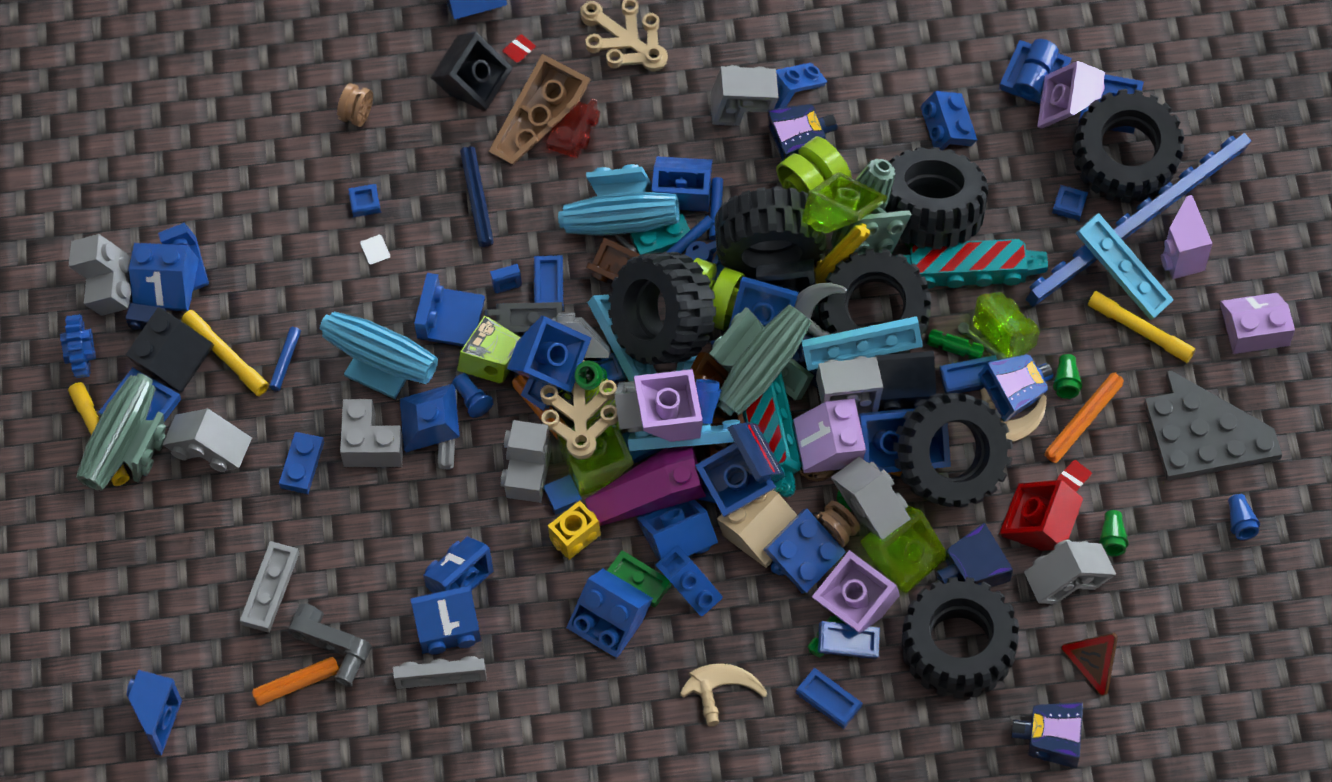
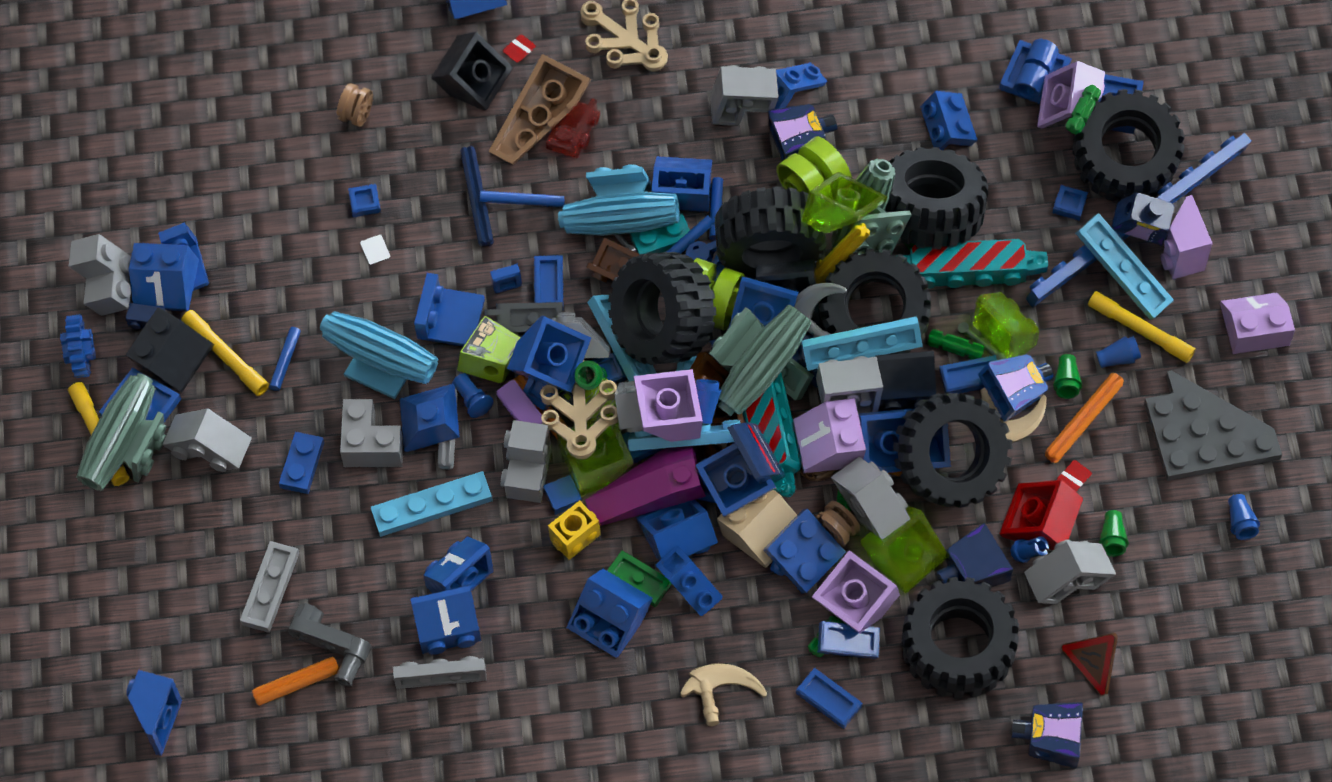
(431, 503): none -> medium azure plate
(518, 403): none -> medium lavender slope
(521, 198): none -> blue bar
(1024, 550): none -> blue pin
(1083, 109): none -> green axle
(1119, 353): none -> blue cone
(1146, 217): none -> dark blue torso

